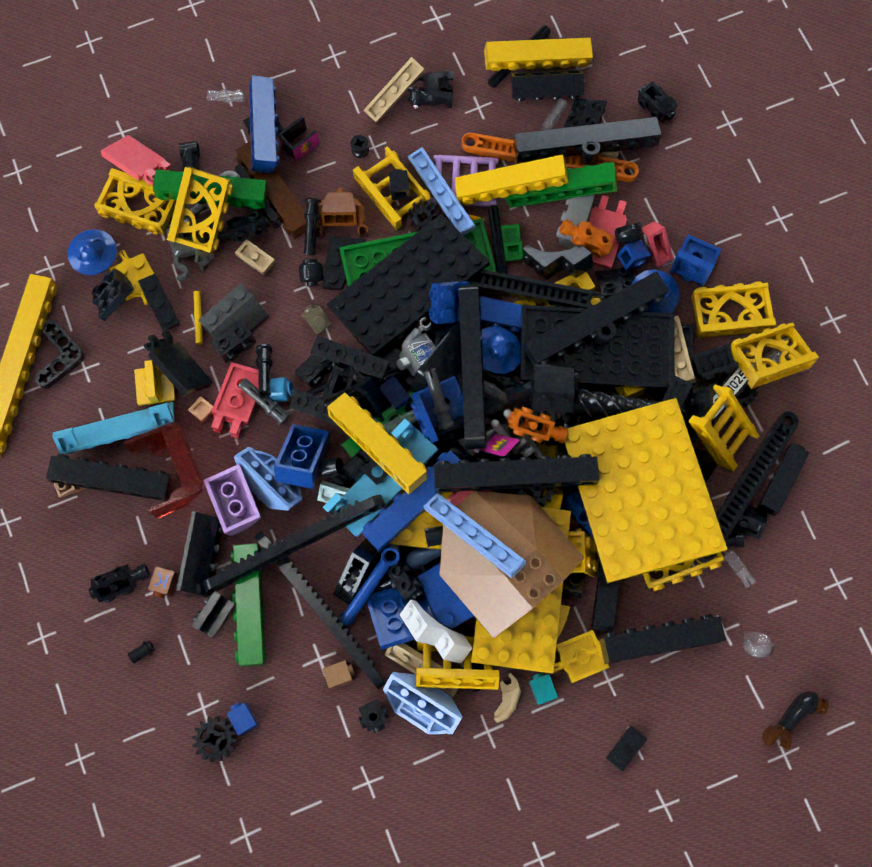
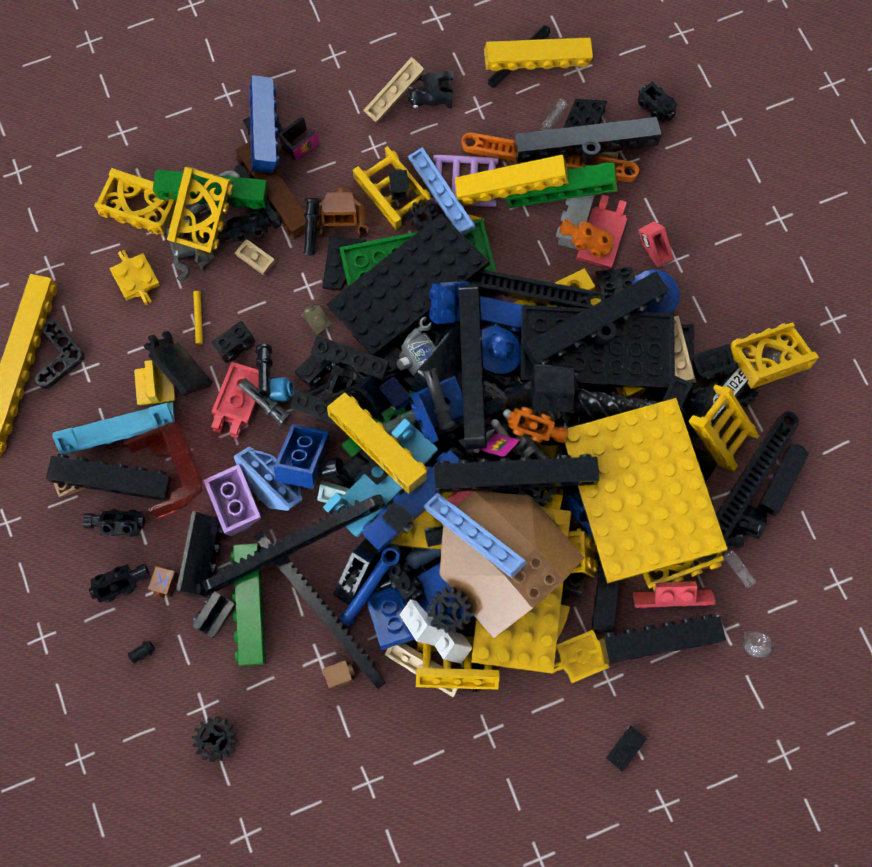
(92, 252): blue helmet -> none
(111, 293): black brick -> none
(119, 525): none -> black brick
(135, 159): coral tile -> none
(159, 302): black plate -> none
(189, 154): black piece -> none
(201, 409): light nougat tile -> none
(213, 95): clear pin -> none
(233, 308): dark grey slope -> none
(242, 718): blue brick -> none
(311, 272): black head -> none
(357, 150): black wheel -> none
(368, 710): black brick -> none
(398, 519): none -> black brick
(422, 706): light blue wedge -> none
(444, 604): none -> black gear
(497, 239): black axle -> none
(510, 698): tan piece -> none
(512, 242): green slope -> none
(542, 688): teal brick -> none
(547, 84): black brick -> none
(547, 264): black arch -> none
(629, 233): black hair -> none
(633, 255): blue brick -> none
(674, 594): none -> coral bracket
(691, 266): blue bracket -> none
(714, 327): yellow fence -> none
(801, 706): piece -> none

